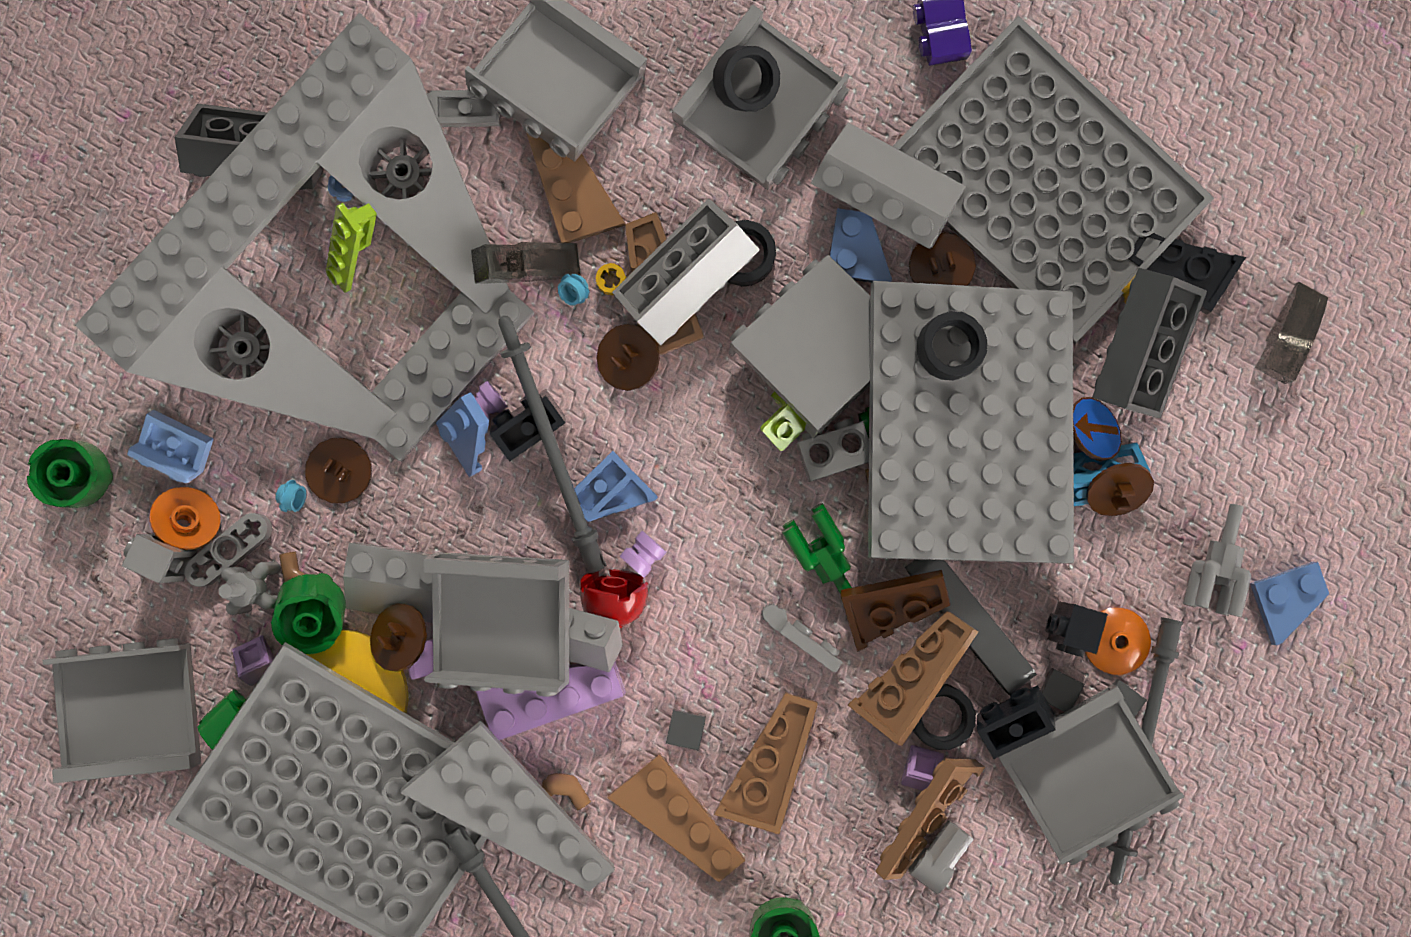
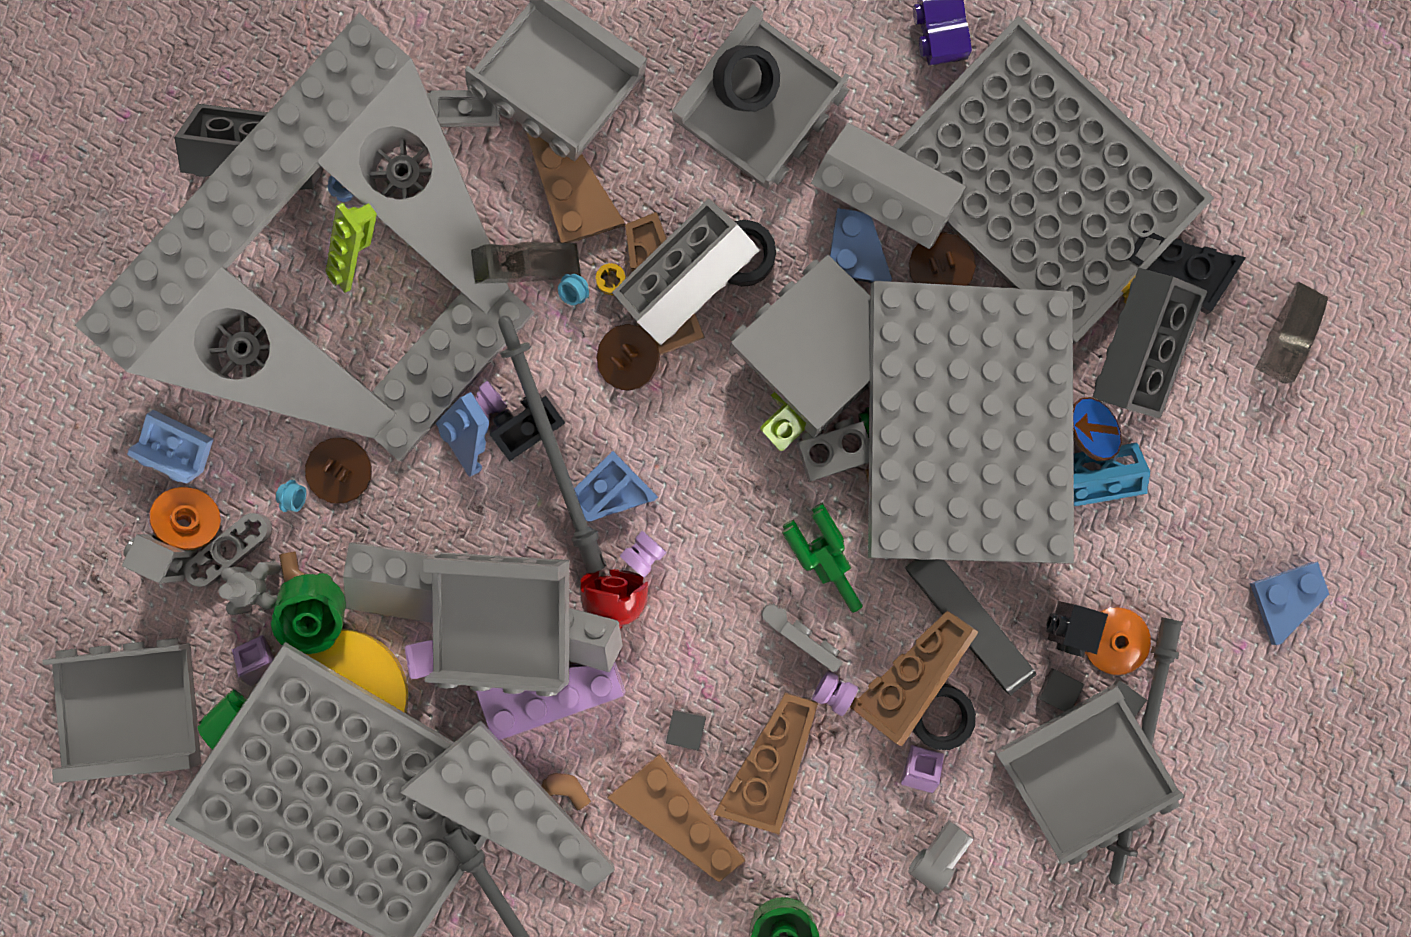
(50, 472): green brick -> none
(398, 637): reddish brown piece -> none
(841, 698): none -> lavender wheel
(886, 605): reddish brown wing -> none
(927, 815): medium nougat wing -> none
(972, 330): black tyre -> none
(1015, 721): black brick -> none
(1120, 489): reddish brown piece -> none
(1223, 569): light grey plant -> none

